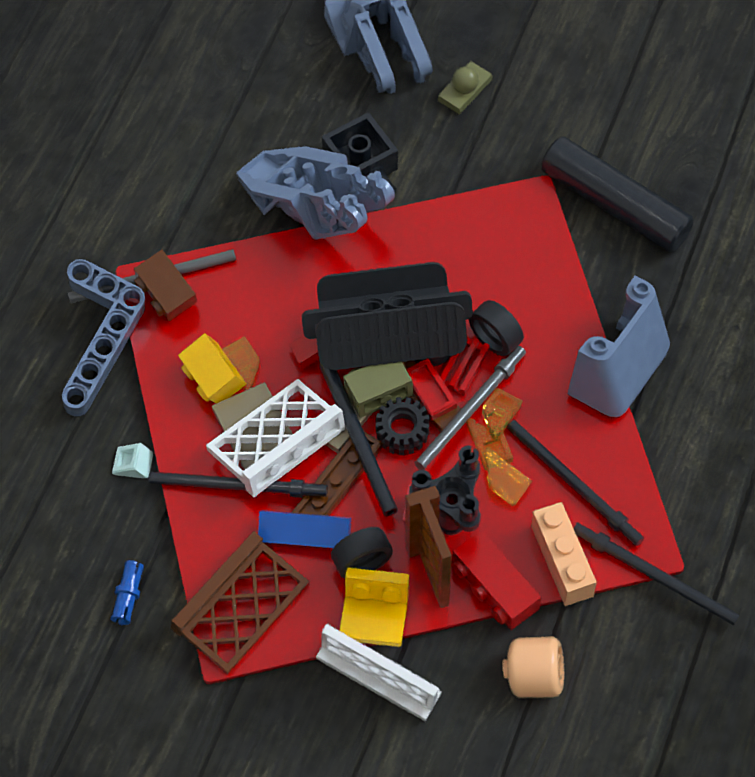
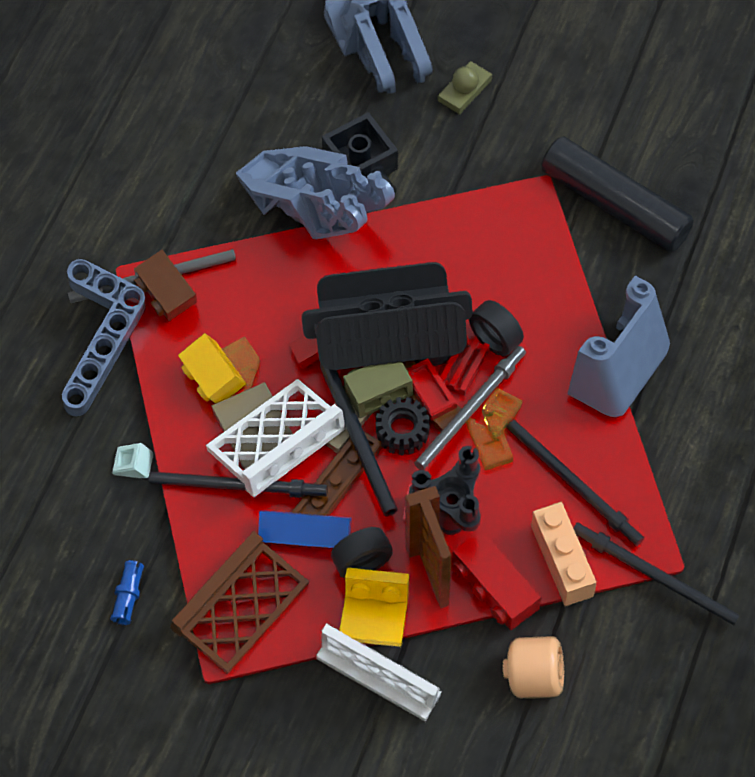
(504, 477): clear yellow tile -> none

